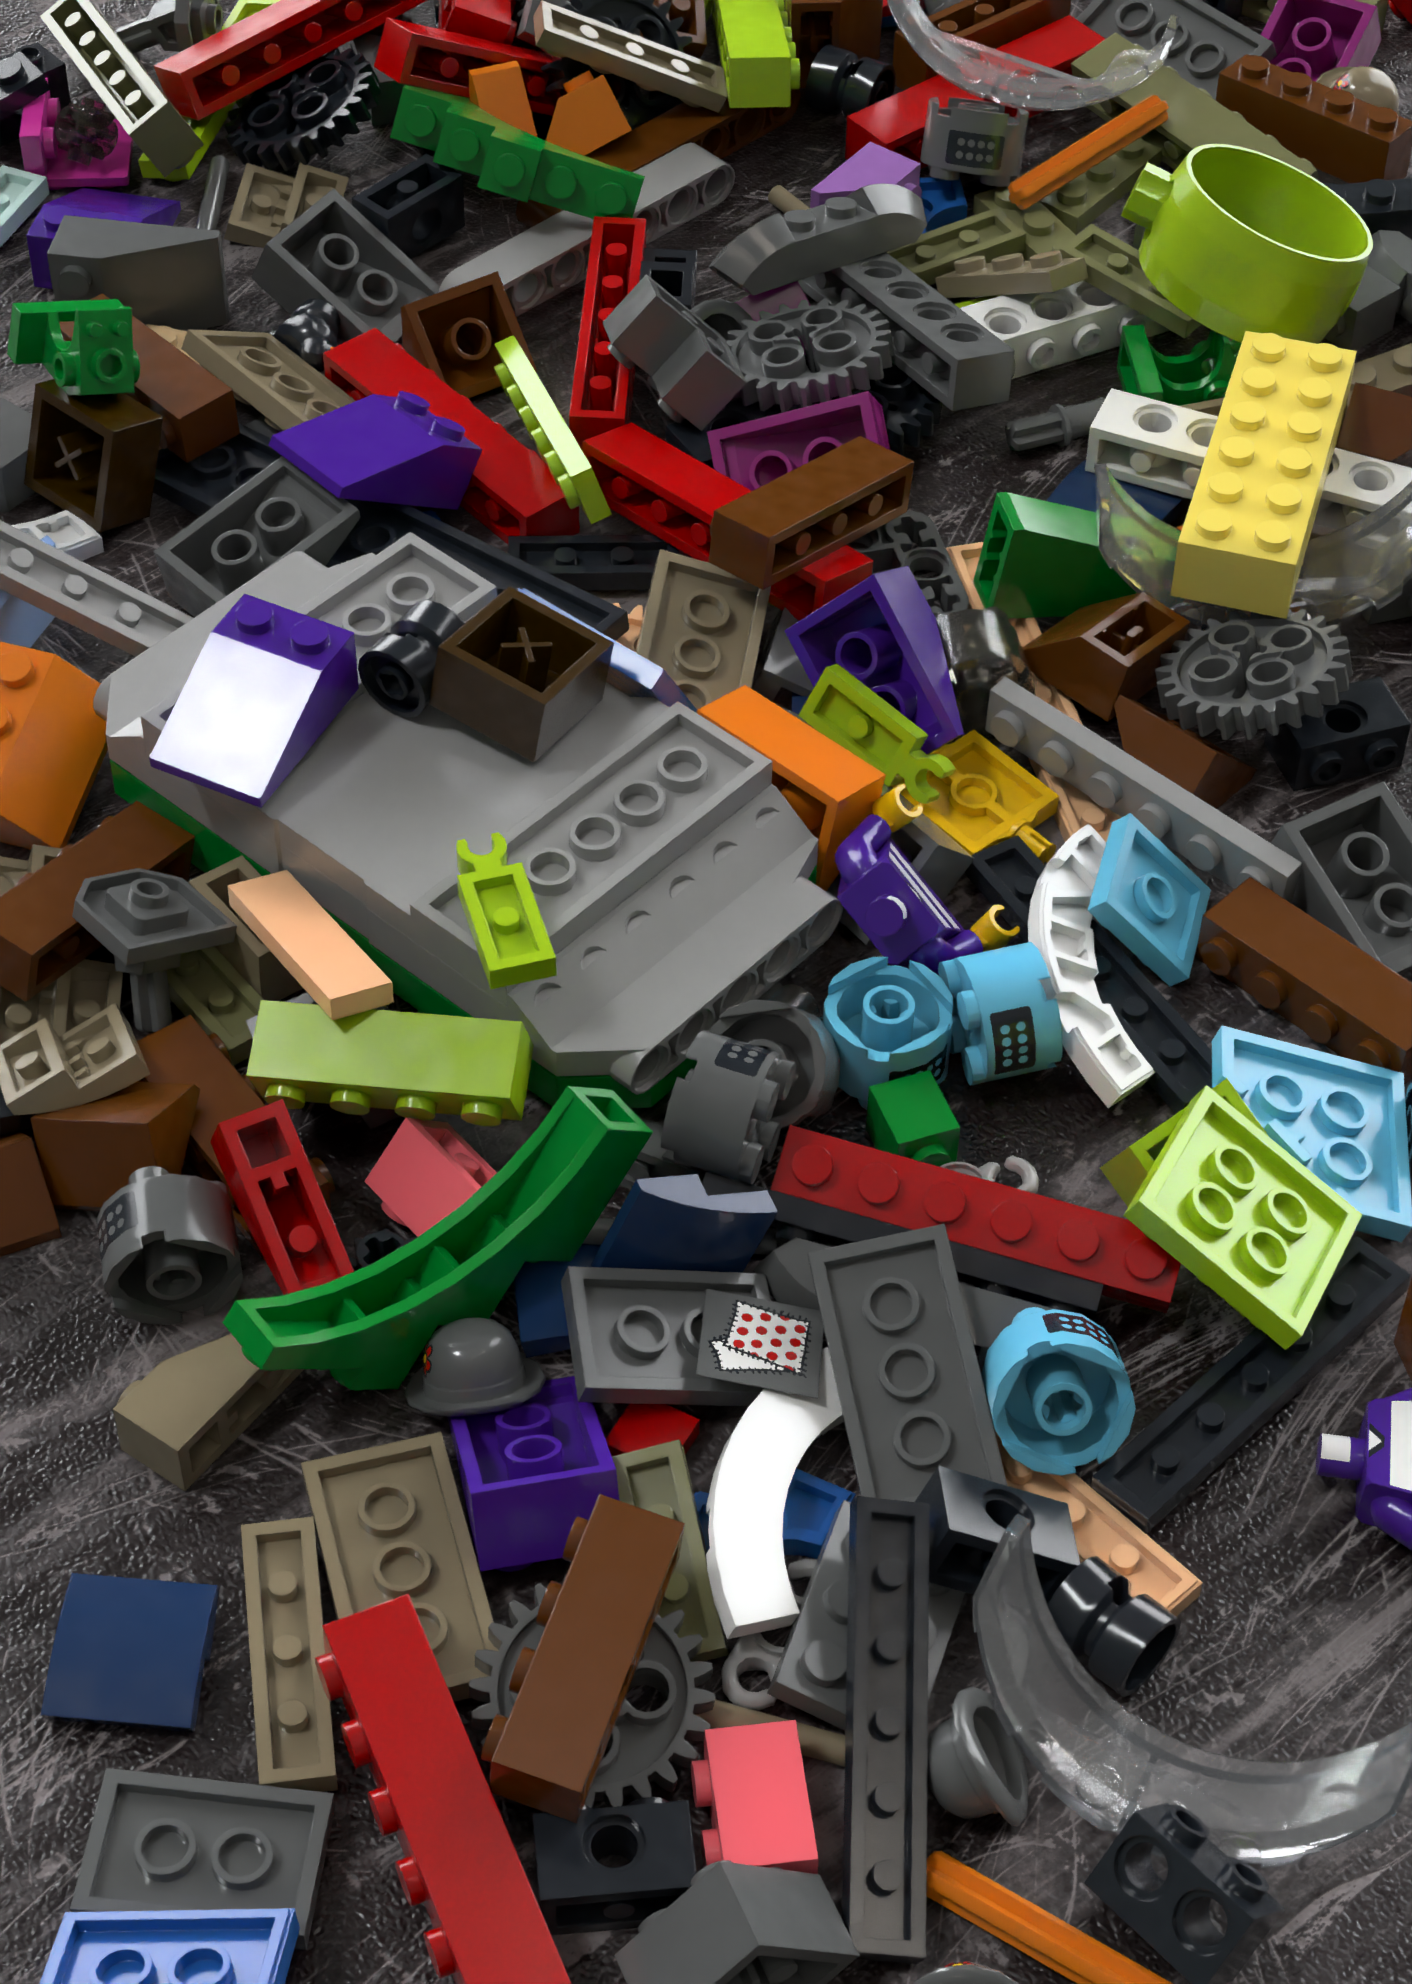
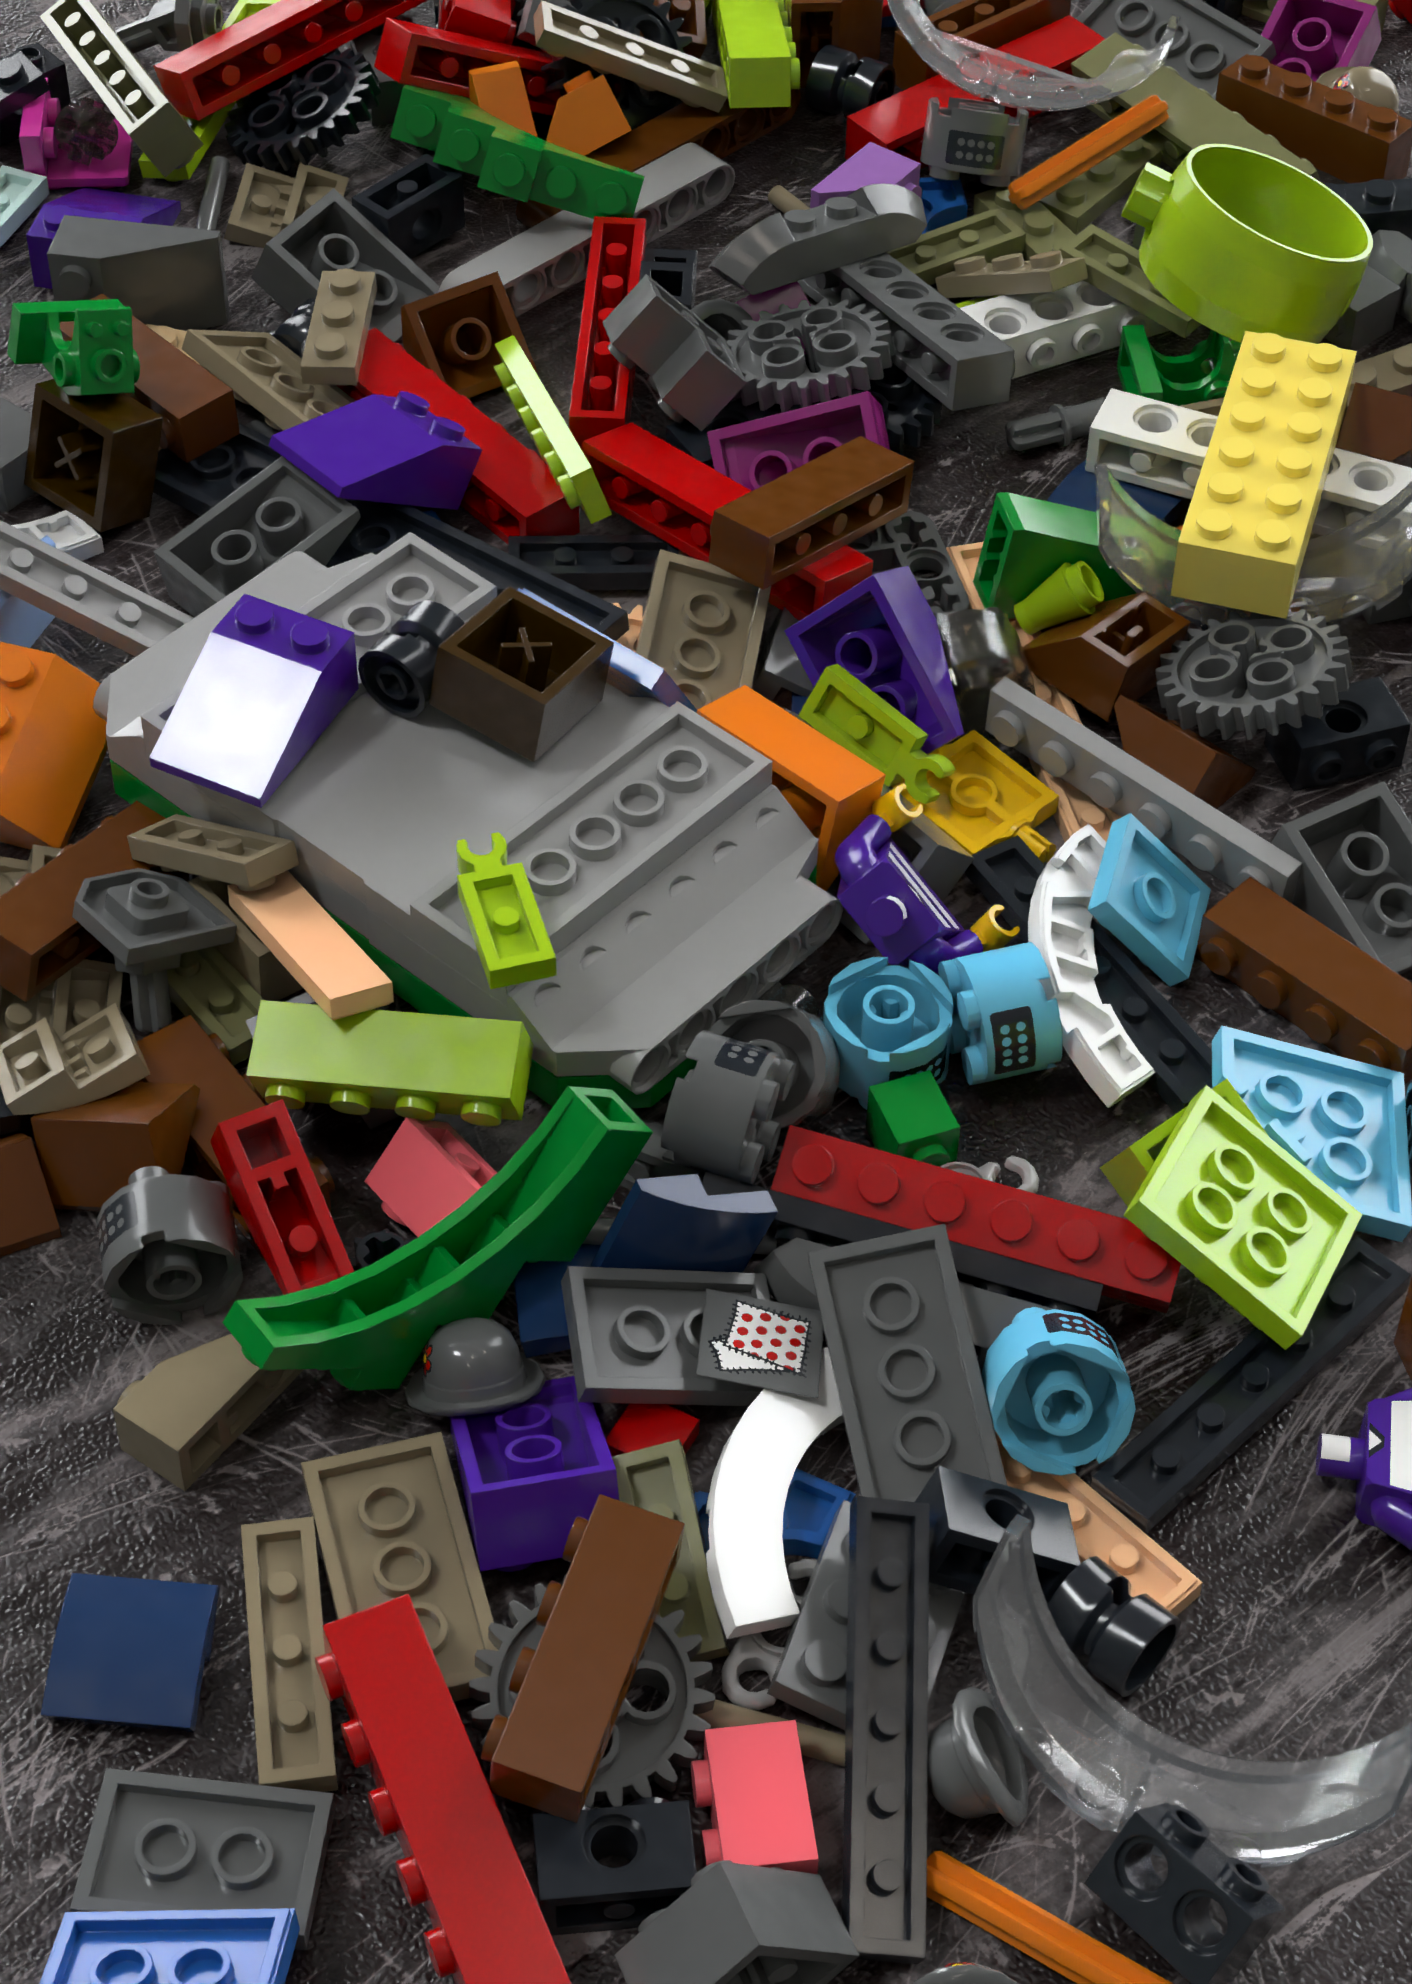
(214, 851): none -> dark tan plate
(338, 328): none -> dark tan plate
(1061, 598): none -> lime cone

